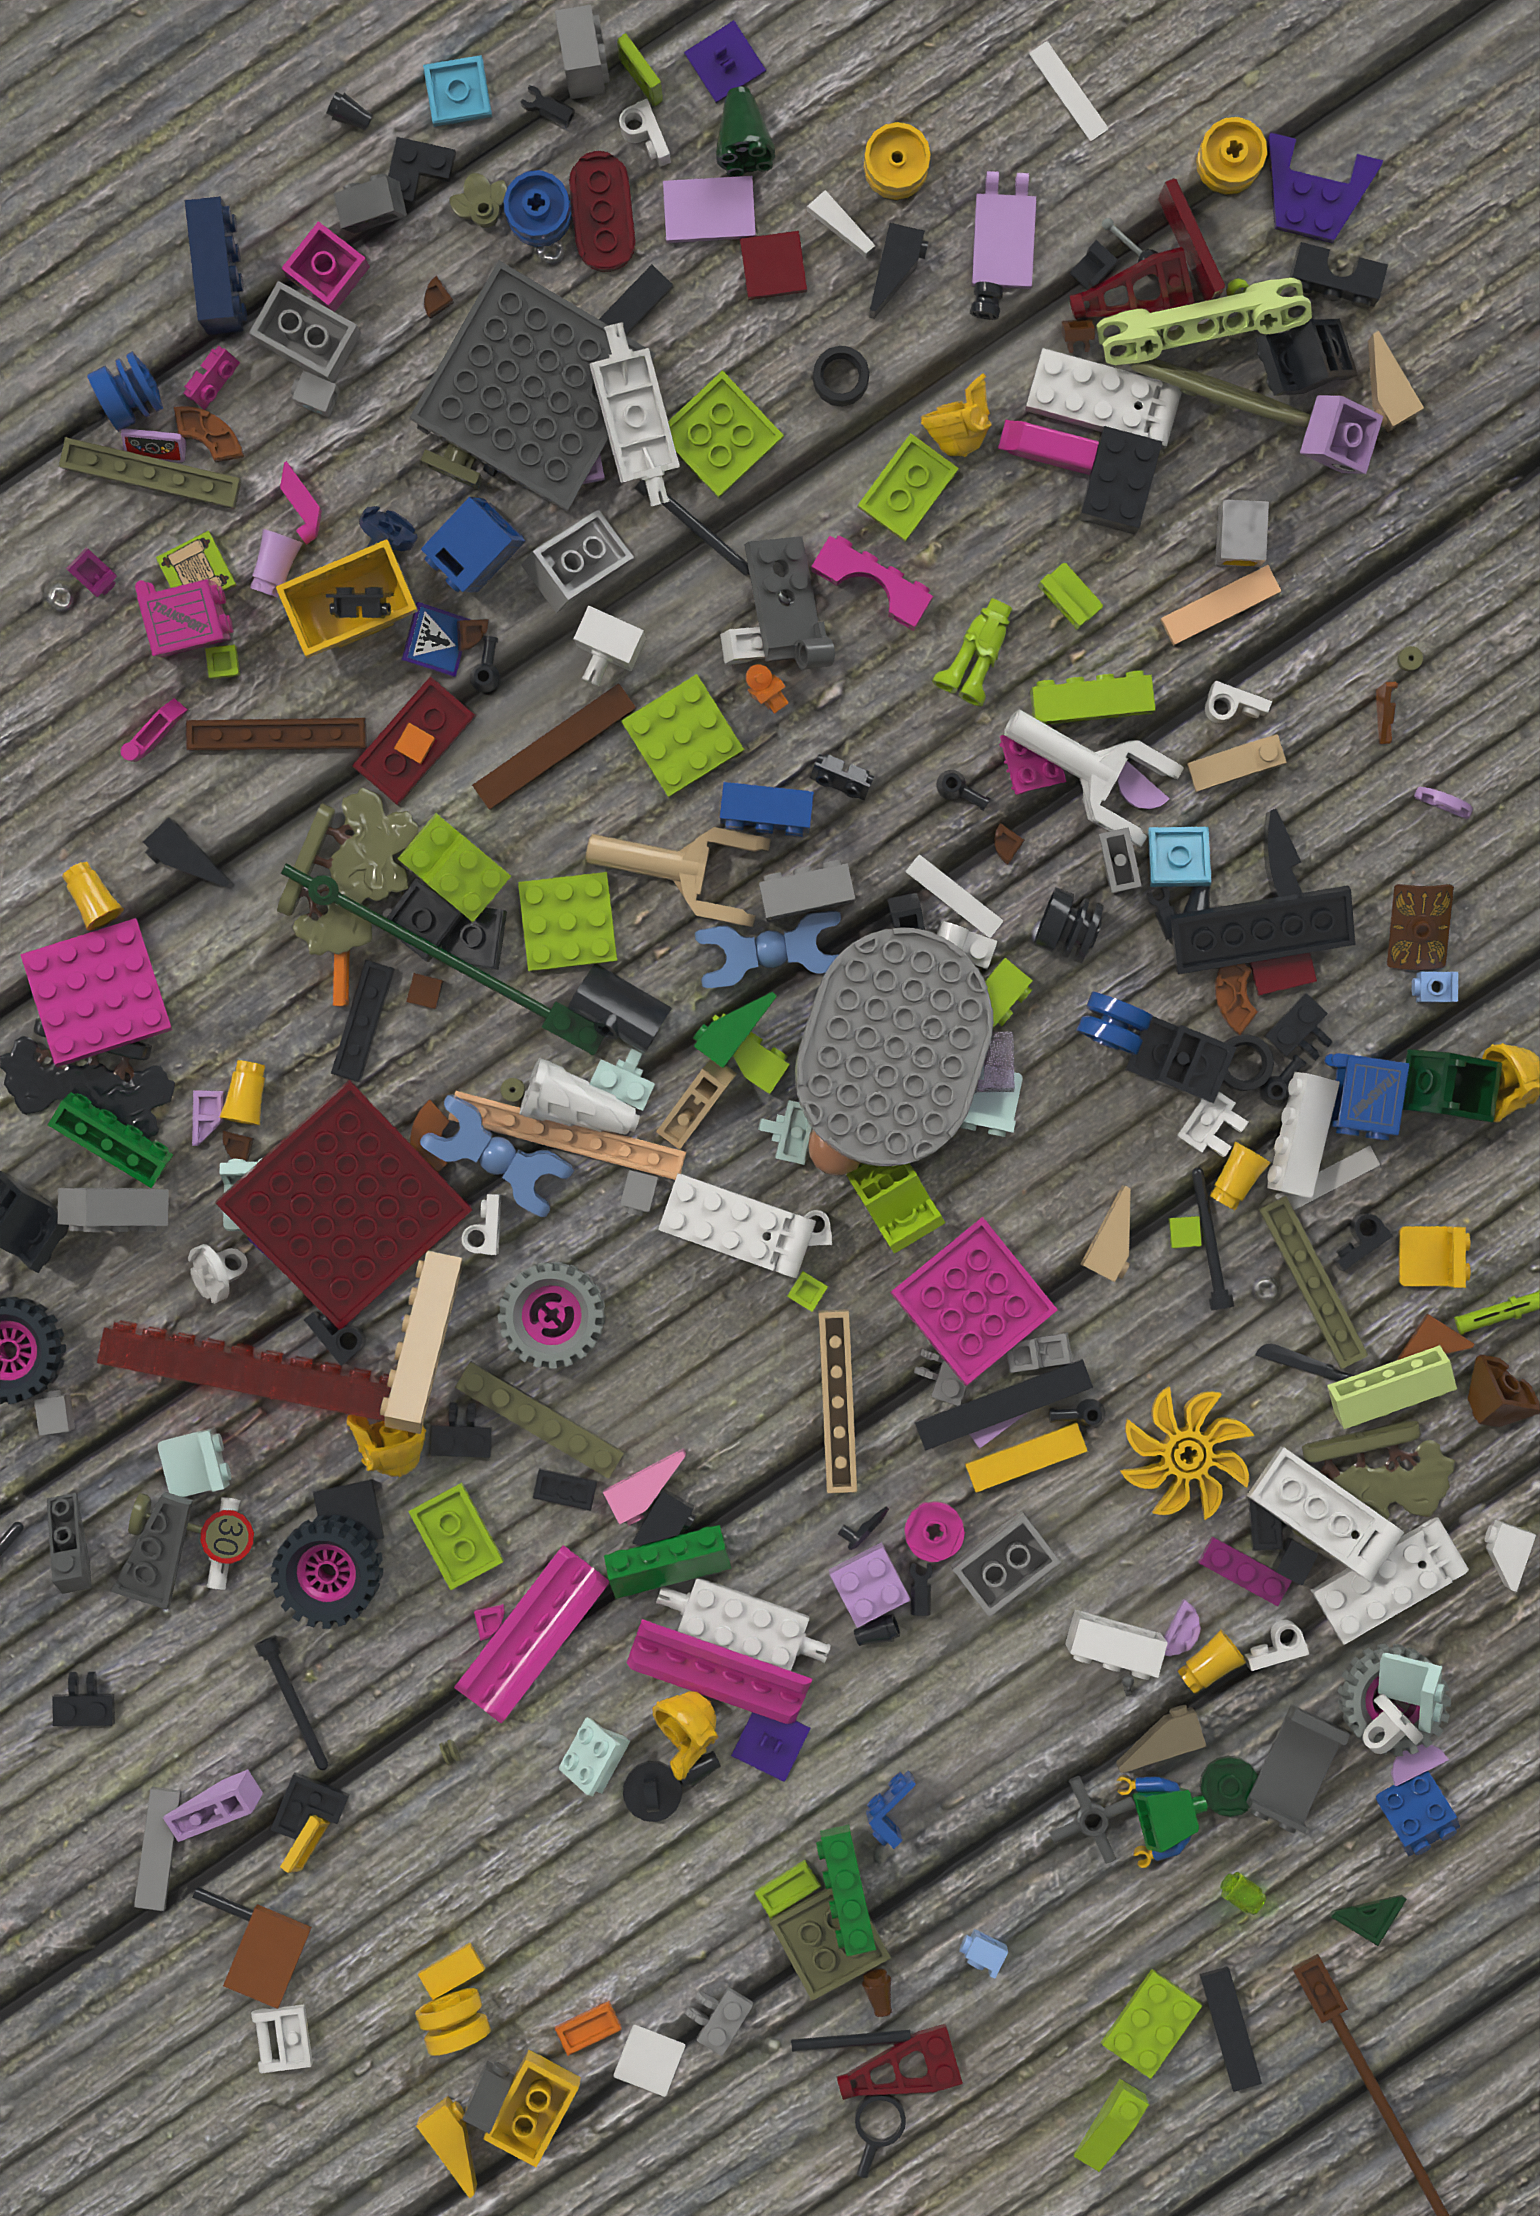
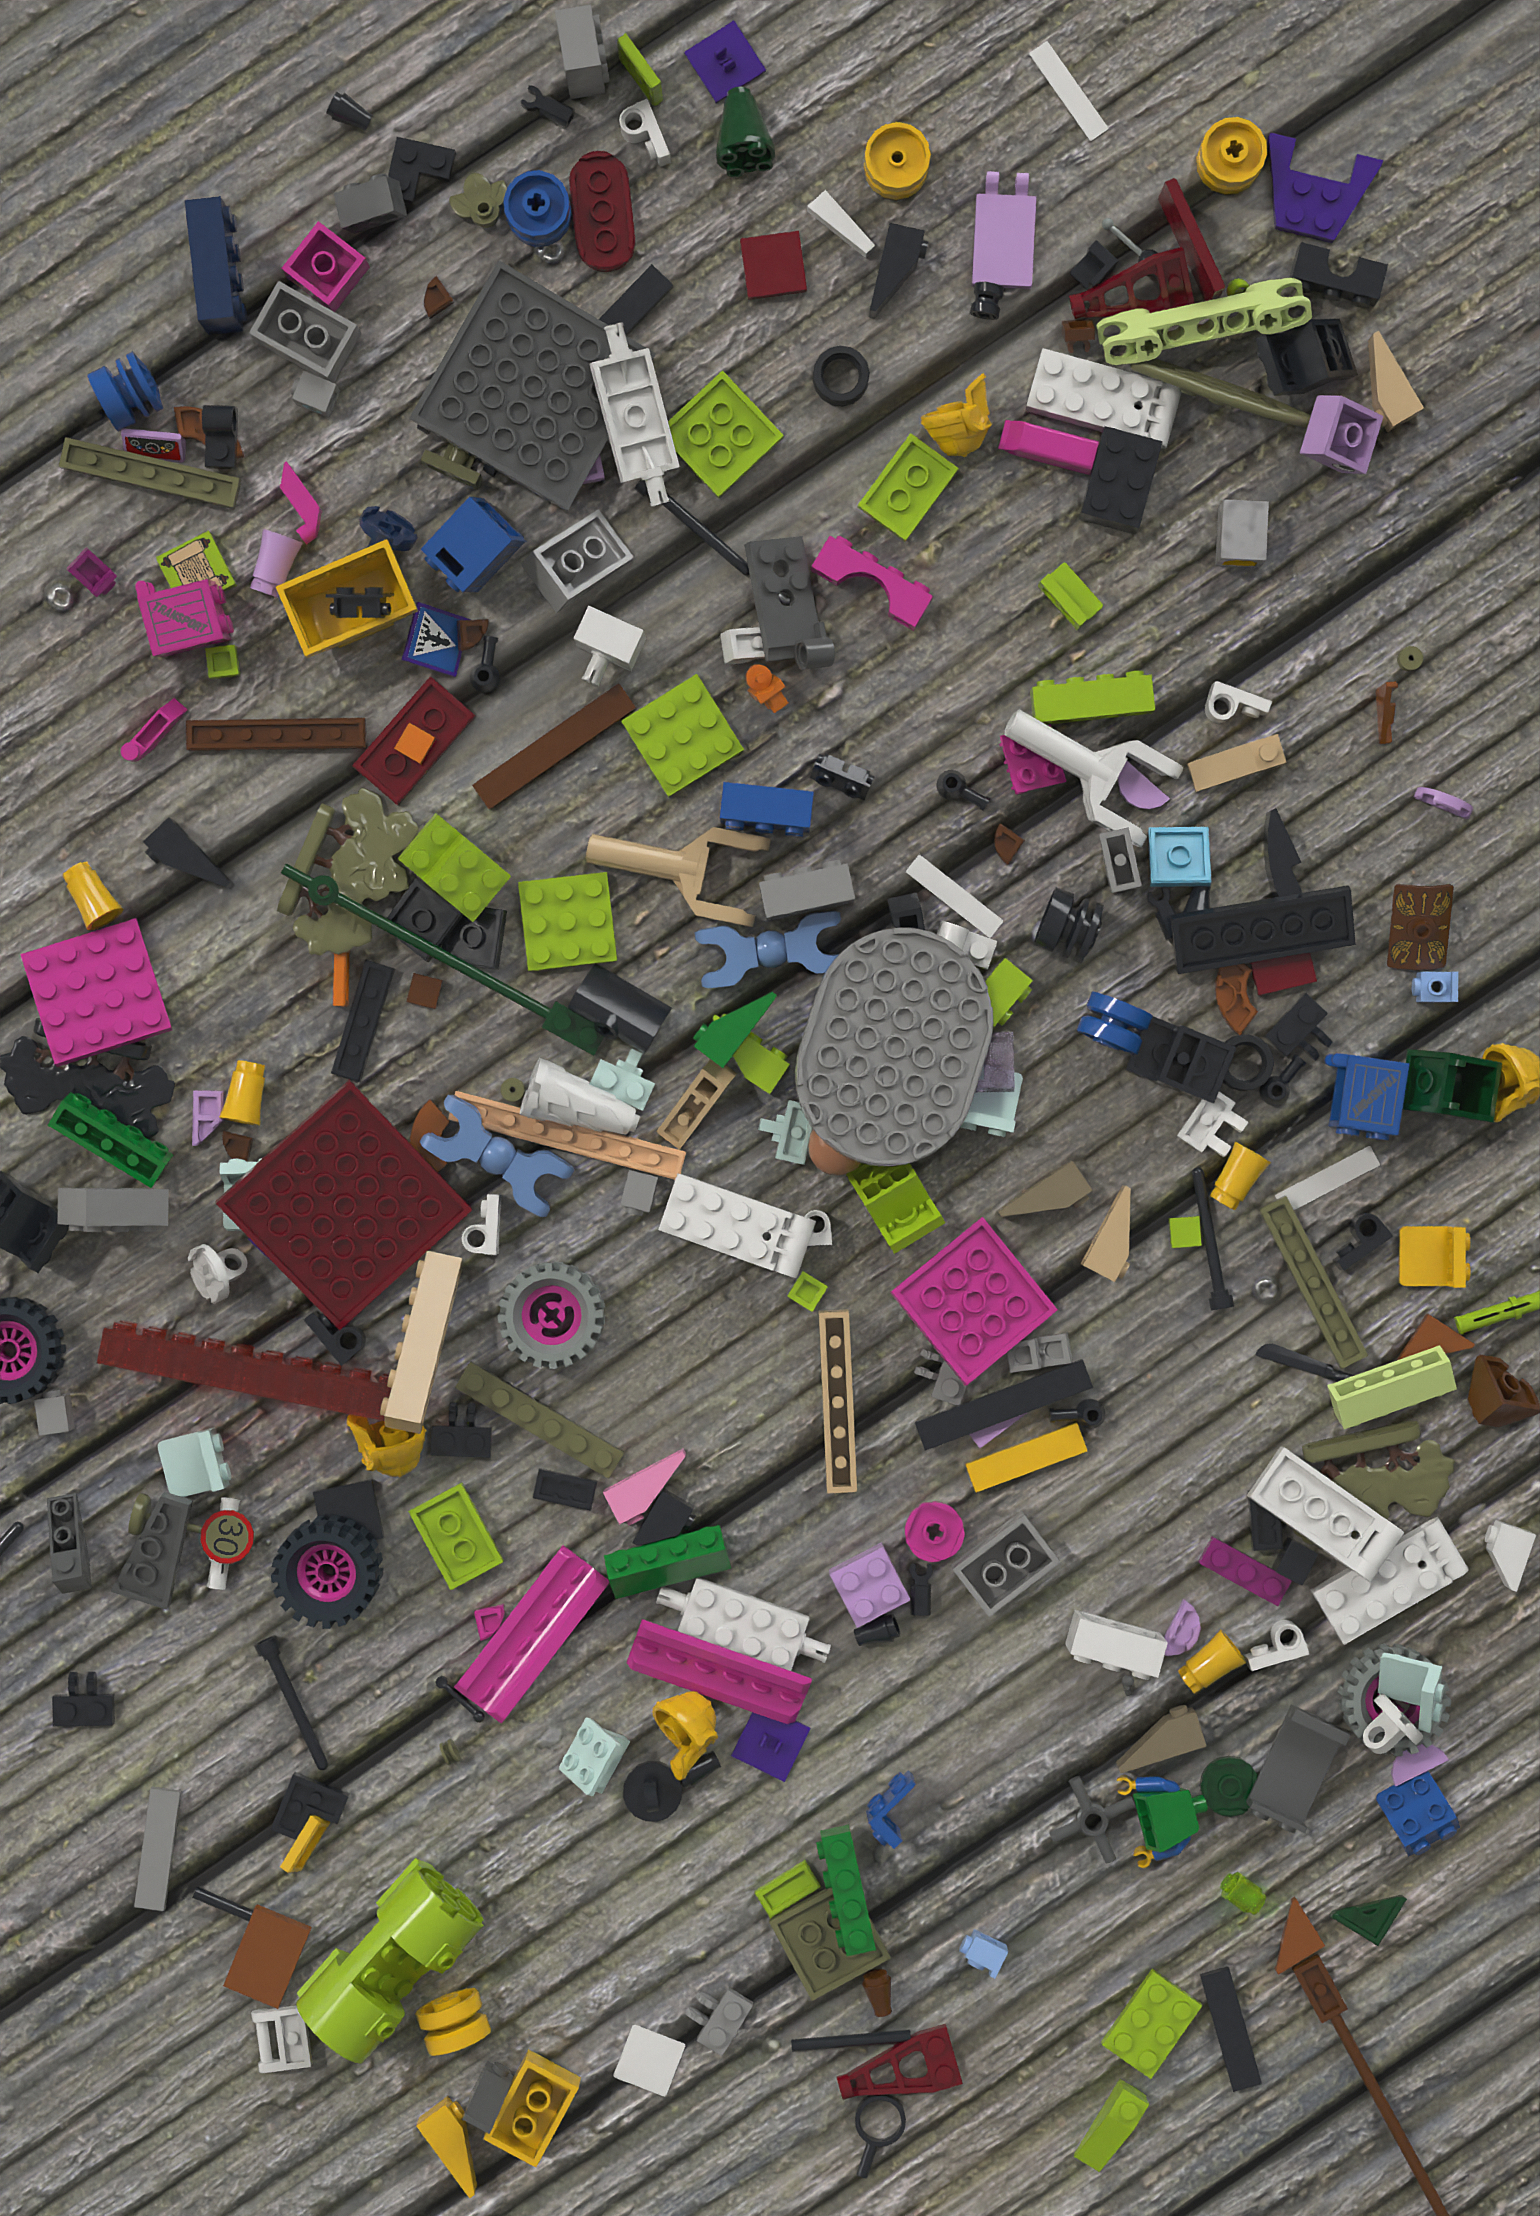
(215, 1806): lavender slope -> none
(219, 367): dark pink hinge -> none
(220, 432): none -> black plate
(357, 1995): none -> lime cylinder
(442, 1682): none -> black hinge
(451, 1971): yellow tile -> none
(457, 90): medium azure tile -> none
(588, 2028): orange tile -> none
(709, 209): lavender tile -> none
(864, 1531): black bar -> none
(984, 640): lime piece -> none
(1056, 1191): none -> dark tan slope
(1174, 1444): yellow piece -> none
(1221, 605): light nougat tile -> none
(1298, 1938): none -> dark orange tile
(1302, 1134): white brick -> none

